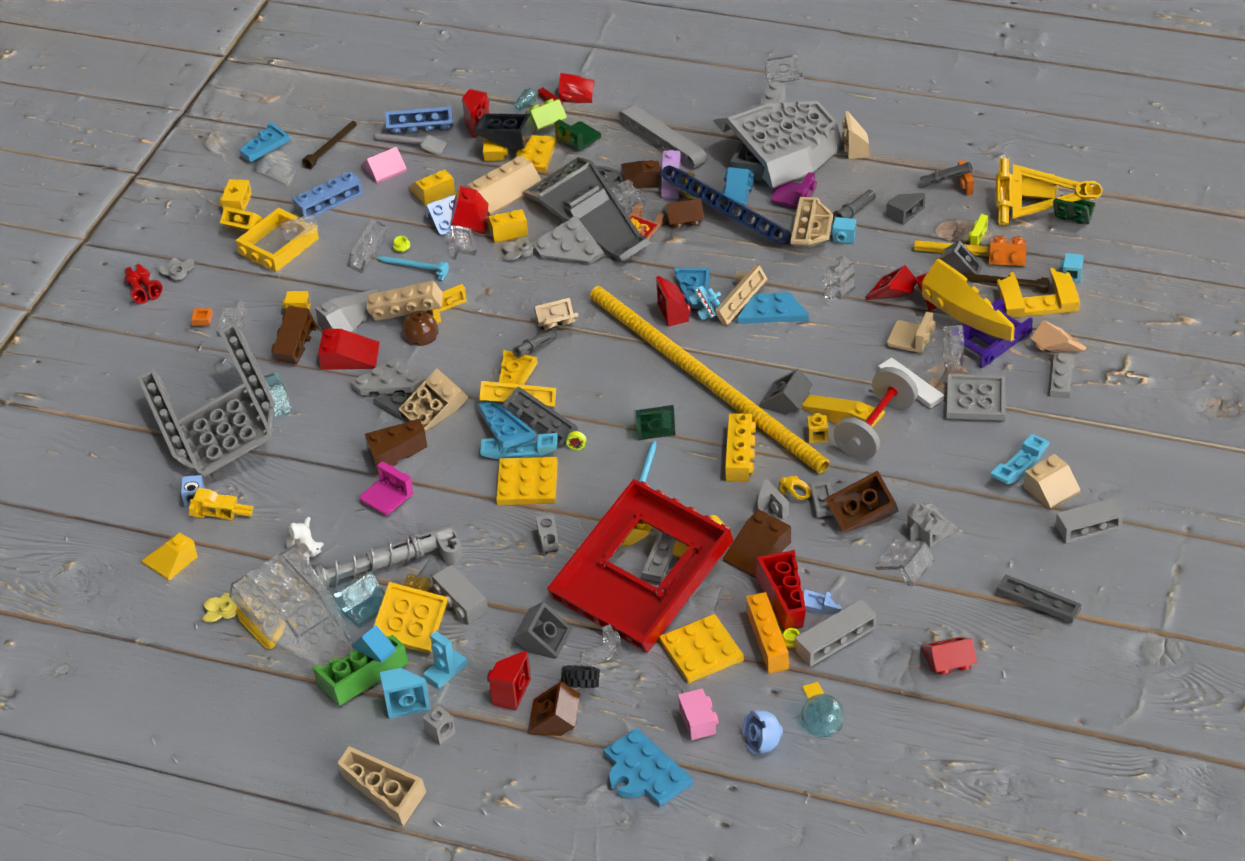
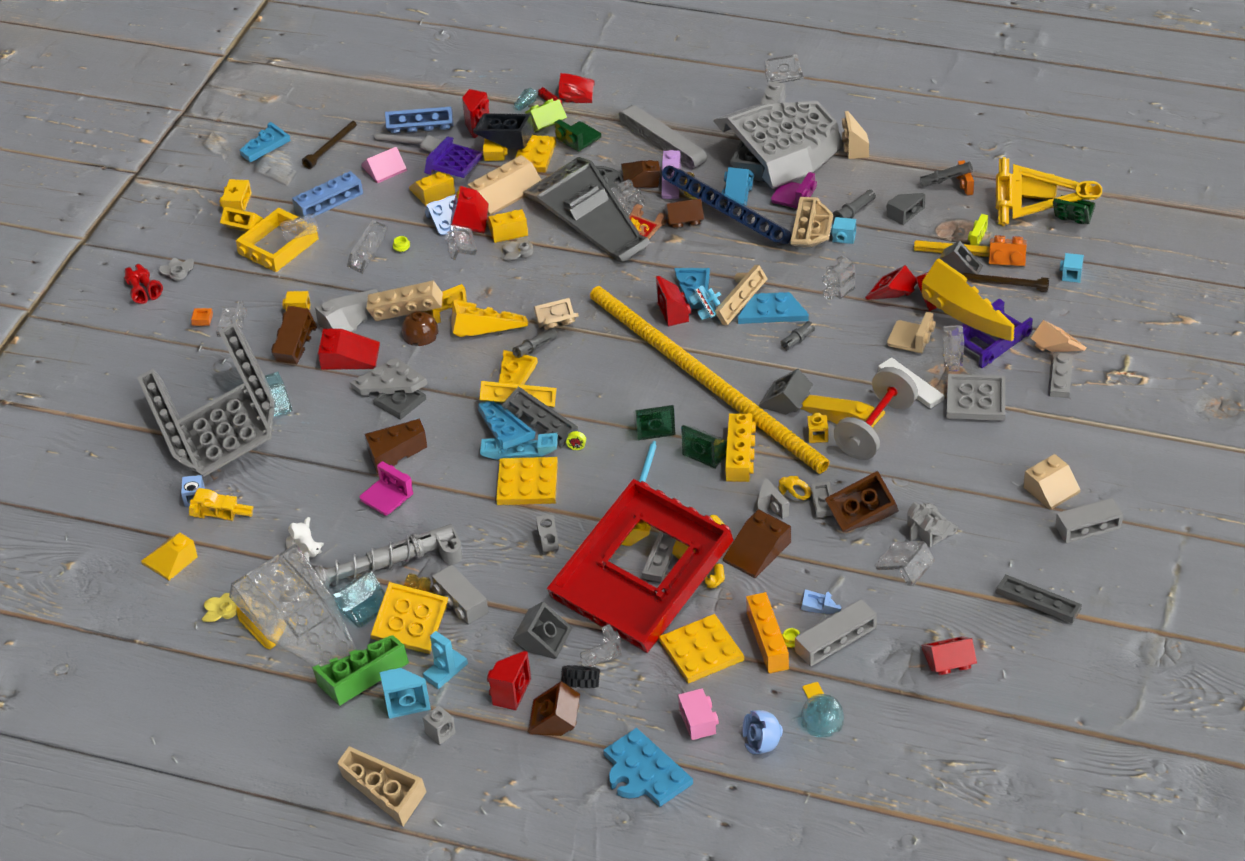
(374, 644): dark azure slope -> none
(434, 400): tan slope -> none
(442, 269): medium azure piece -> none
(452, 159): none -> dark purple fence
(475, 321): none -> yellow wedge
(569, 243): light grey plate -> none
(703, 446): none -> clear green slope
(718, 577): none -> yellow arm
(780, 580): red wedge -> none
(797, 335): none -> dark grey pin
(1026, 458): medium azure slope -> none
(1063, 300): yellow wedge -> none

